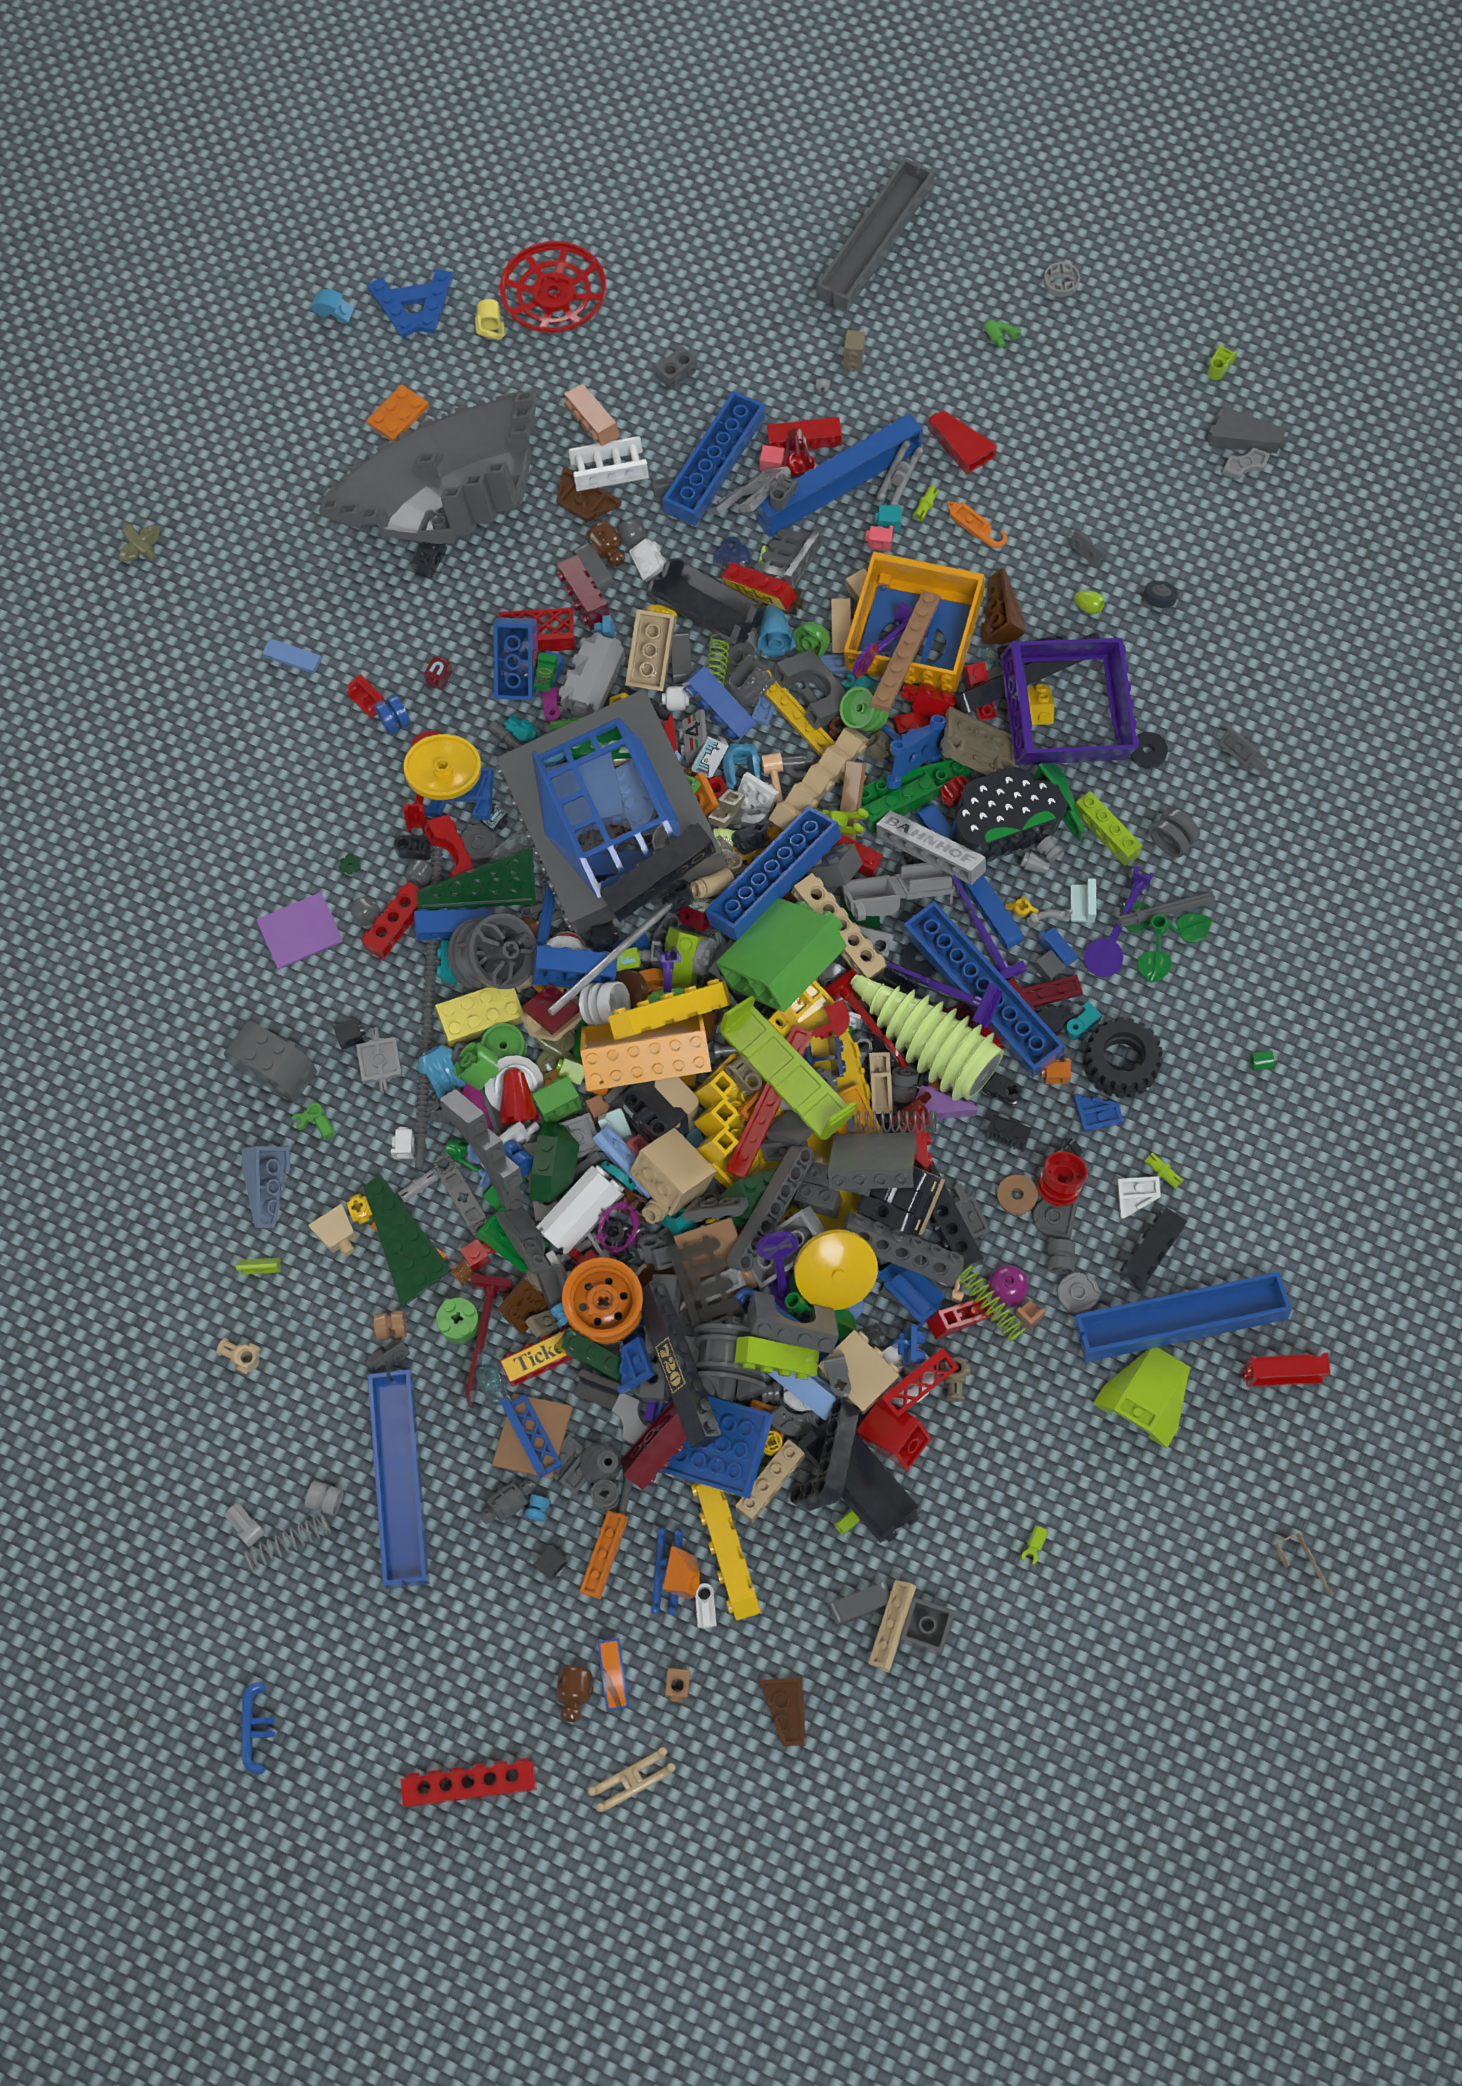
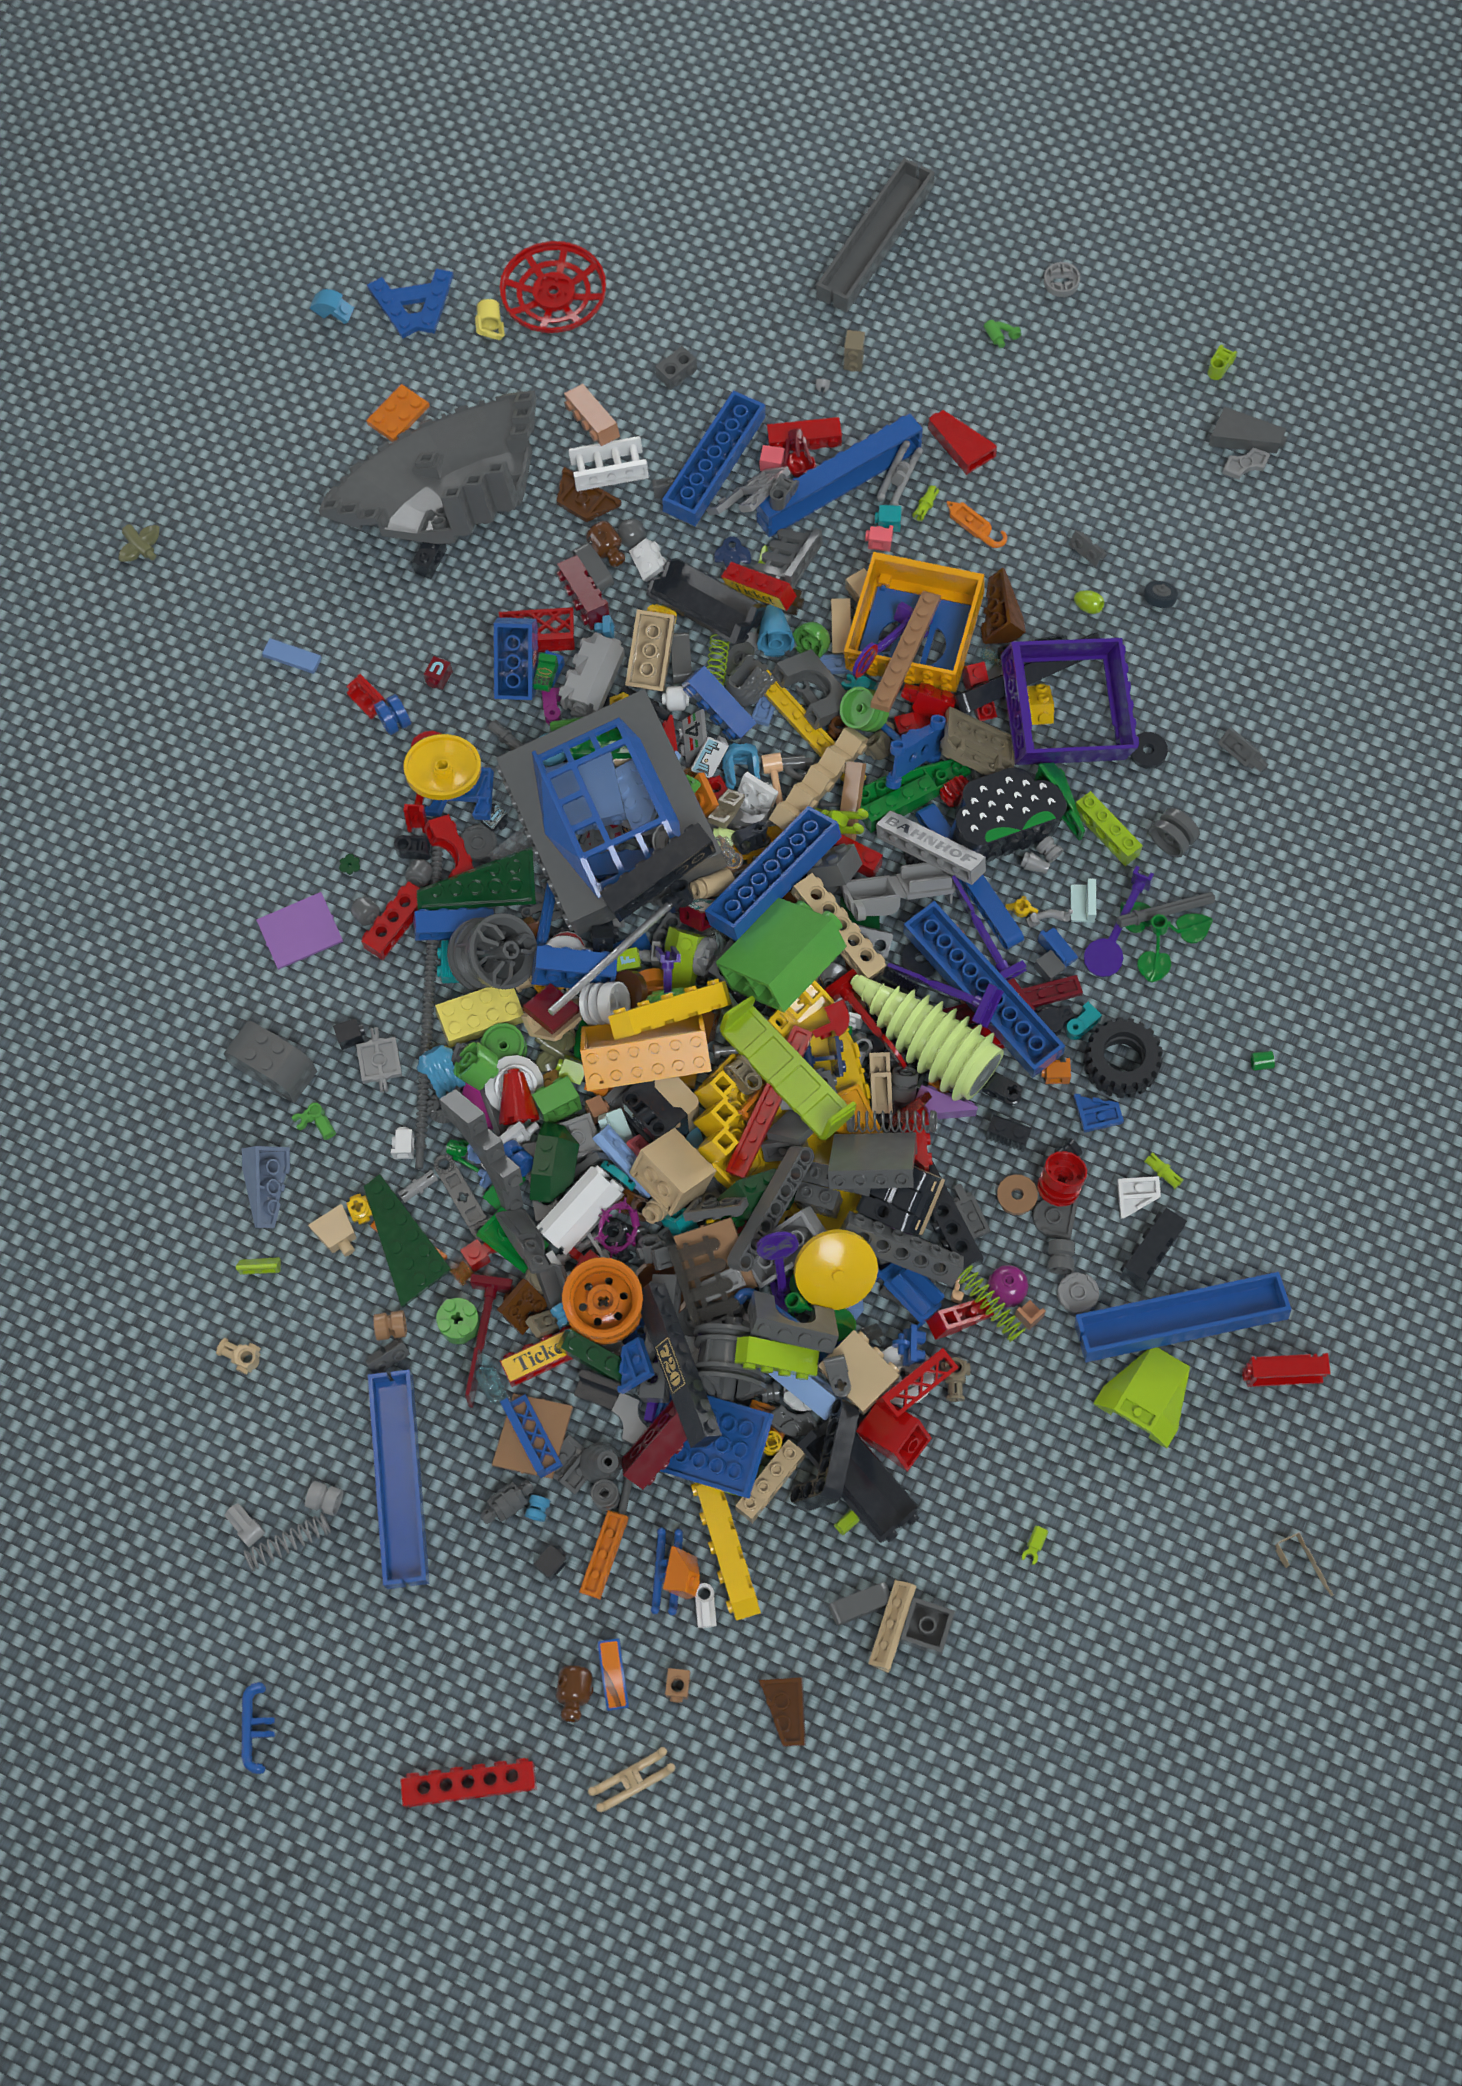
(522, 730): teal piece -> none

